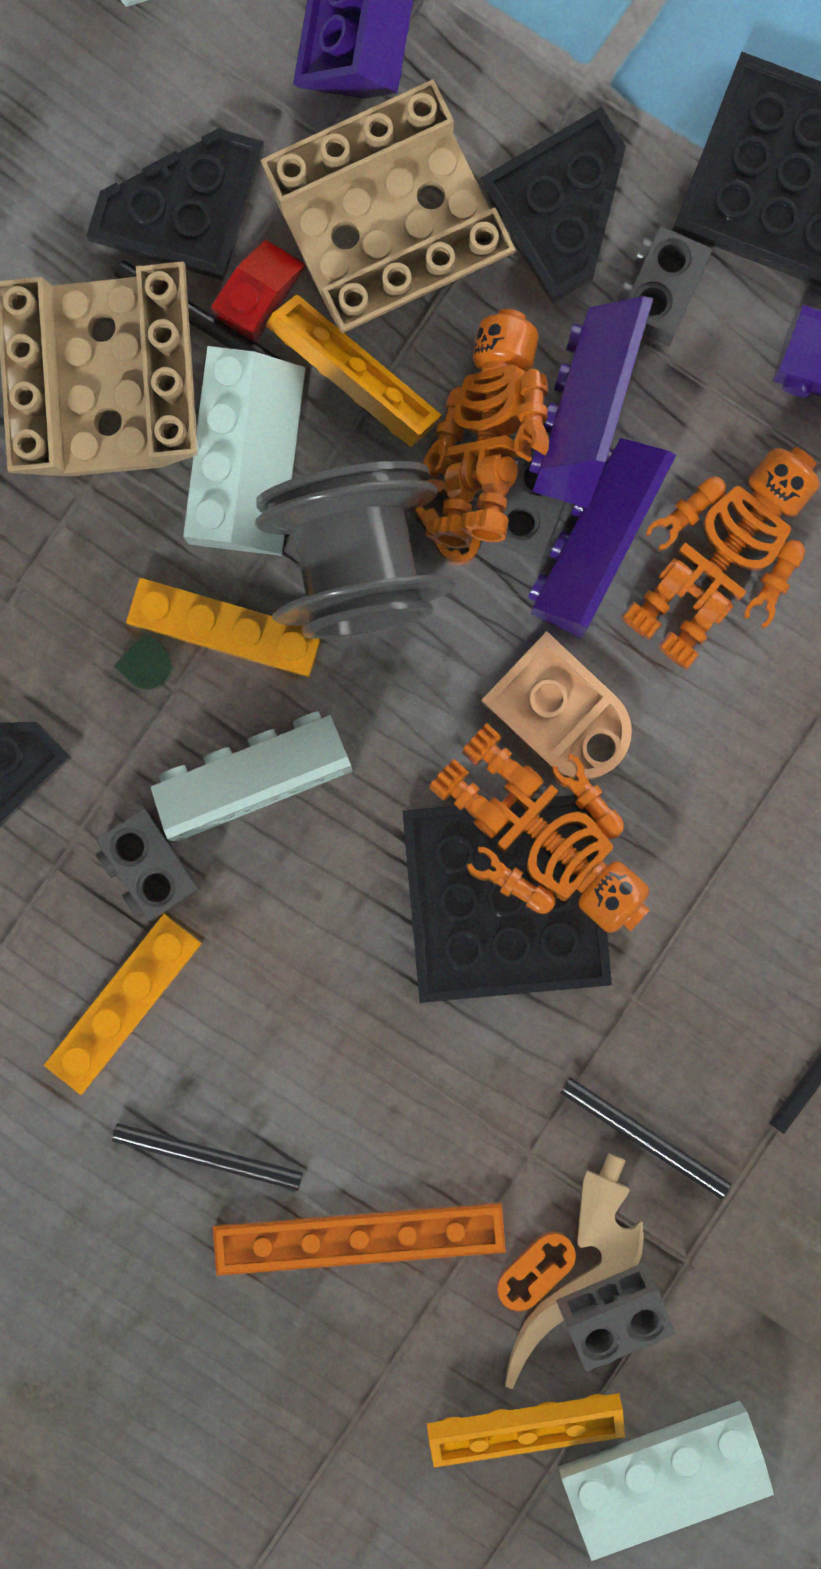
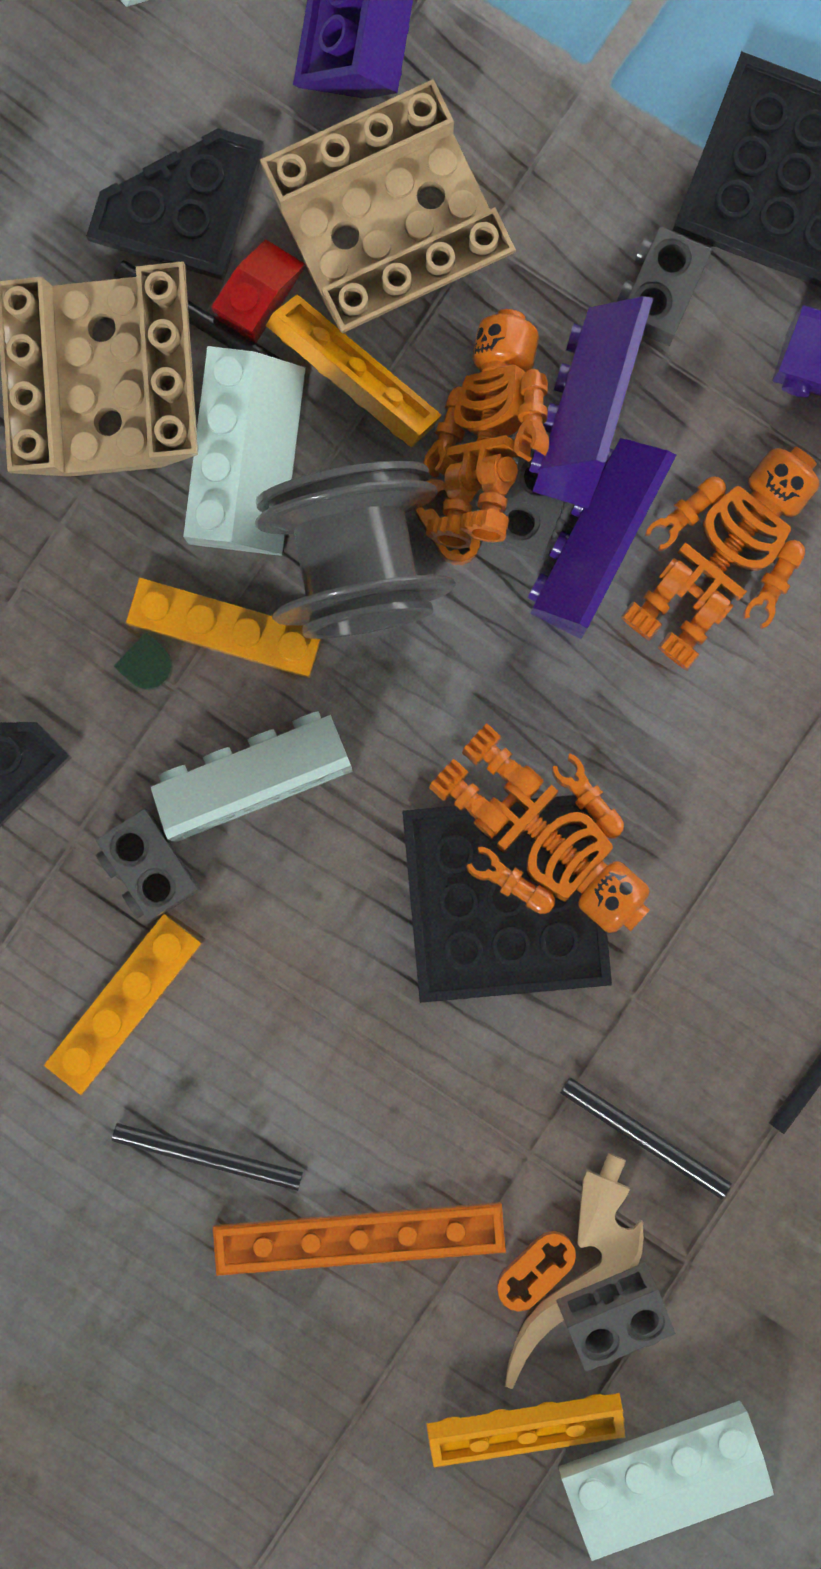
(558, 707): light nougat tile -> none
(560, 200): black plate -> none

